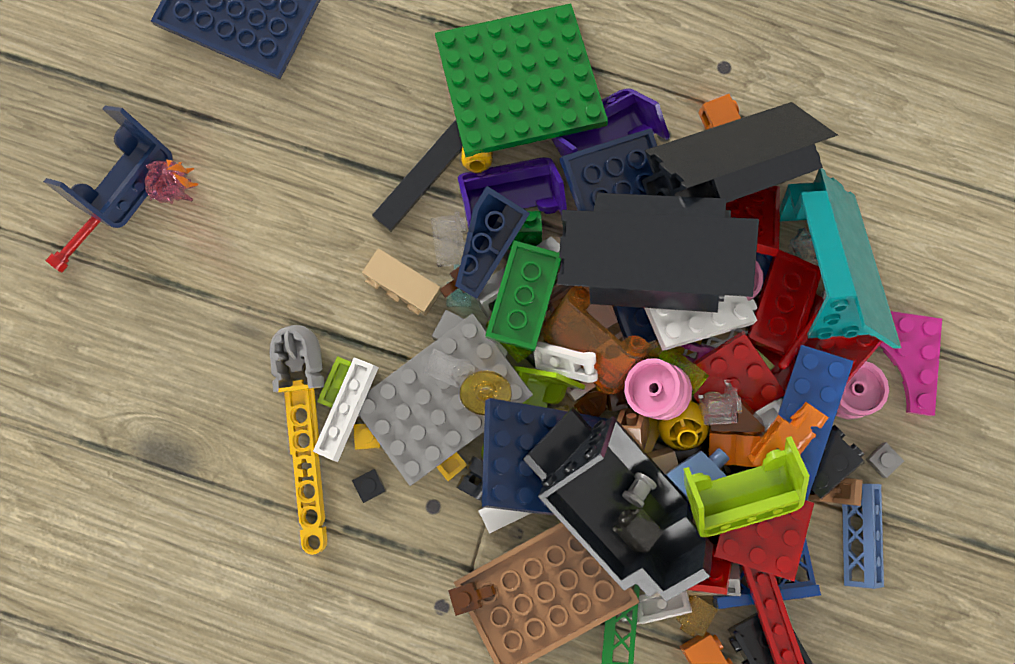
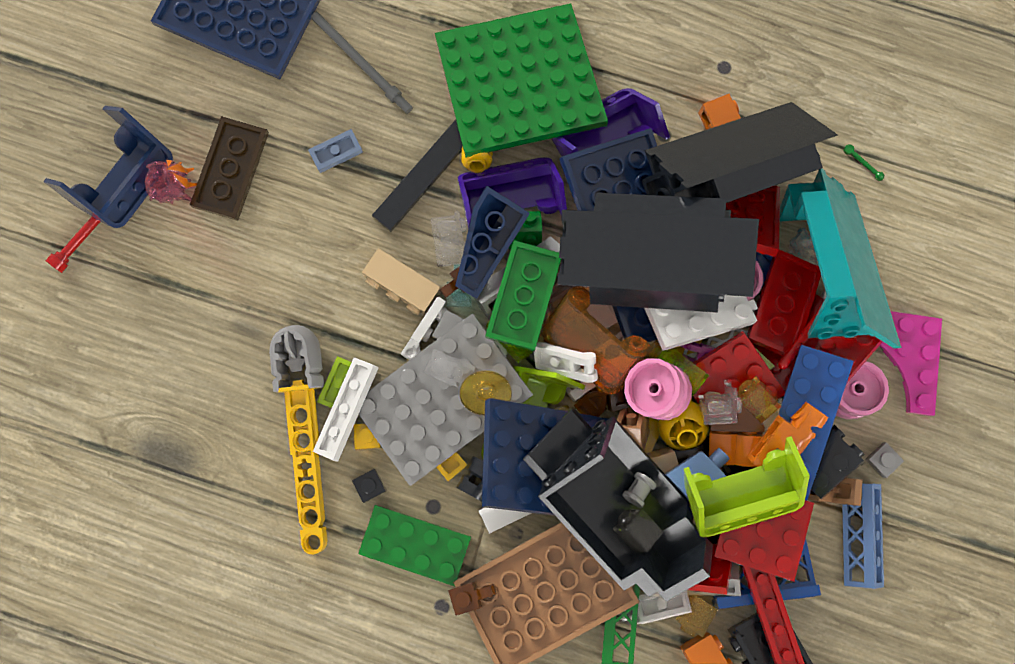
(229, 168): none -> dark brown plate
(335, 151): none -> sand blue plate
(391, 92): none -> dark grey bar
(414, 545): none -> green plate
(424, 331): none -> white hinge
(758, 399): none -> clear yellow brick
(849, 149): none -> green hinge

